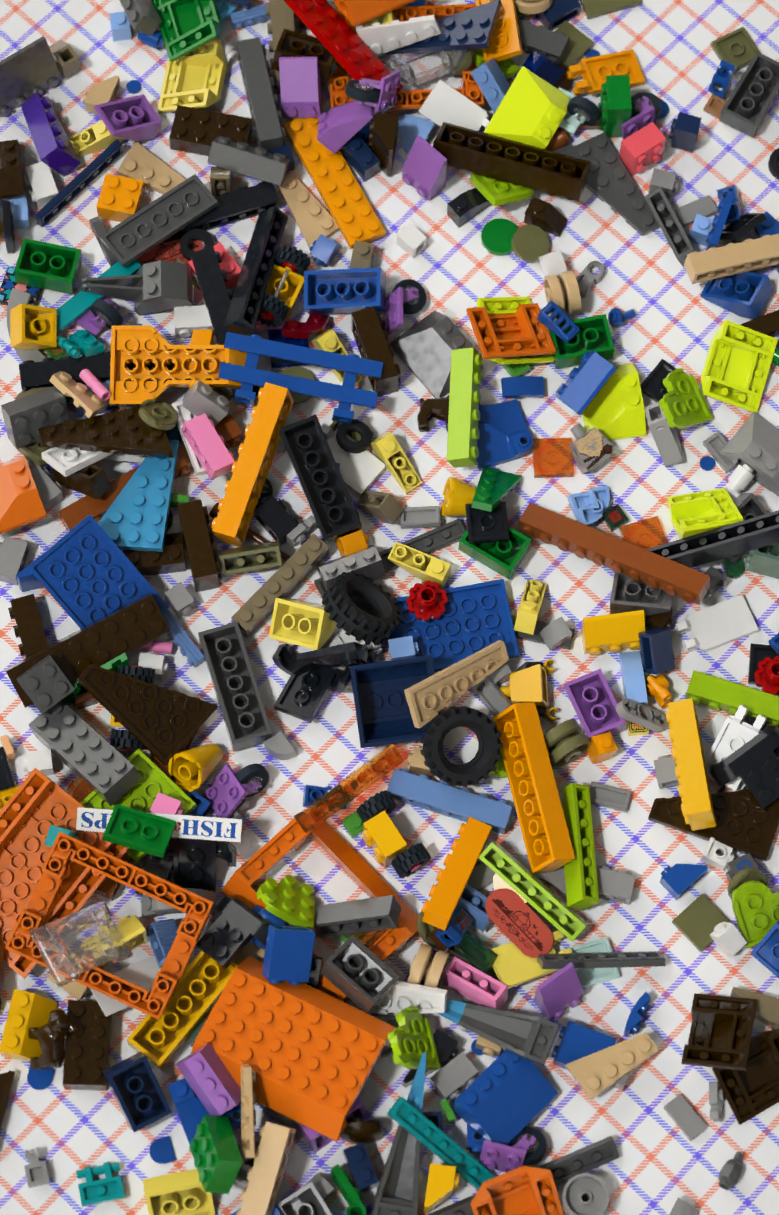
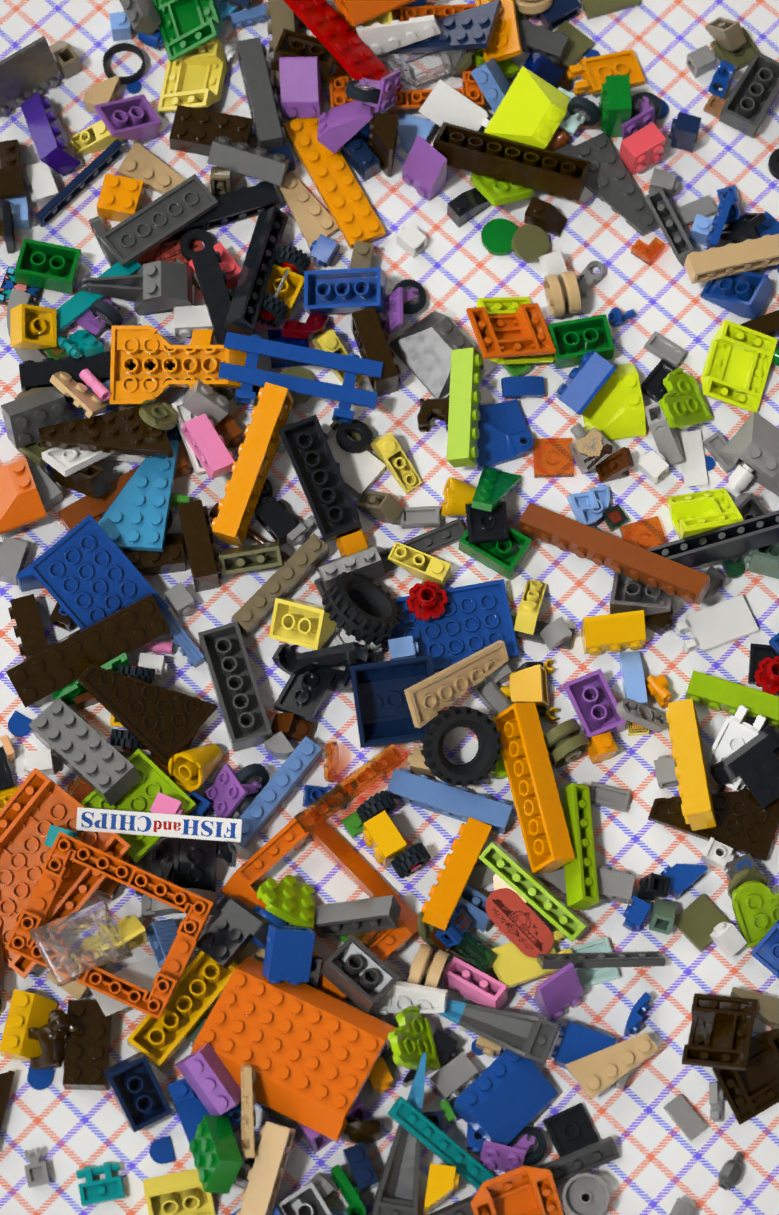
(19, 724): none -> blue piece
(45, 684): dark grey brick -> none
(61, 618): none -> dark brown brick
(124, 47): none -> black tyre
(139, 830): green plate -> none
(278, 790): none -> medium blue brick
(292, 727): none -> reddish brown slope
(332, 762): none -> clear orange tile
(380, 1077): none -> light orange brick
(557, 313): blue slope -> none
(570, 1130): none -> black tile
(615, 466): none -> reddish brown slope
(636, 914): none -> blue brick
(646, 252): none -> clear orange piece
(653, 466): none -> white brick
(653, 887): none -> black leg
(656, 650): dark blue brick -> none
(662, 916): none -> sand green brick
(665, 349): none -> light grey tile
(694, 460): none -> white sticker
(701, 61): none -> light grey brick
(726, 33): none -> dark tan slope

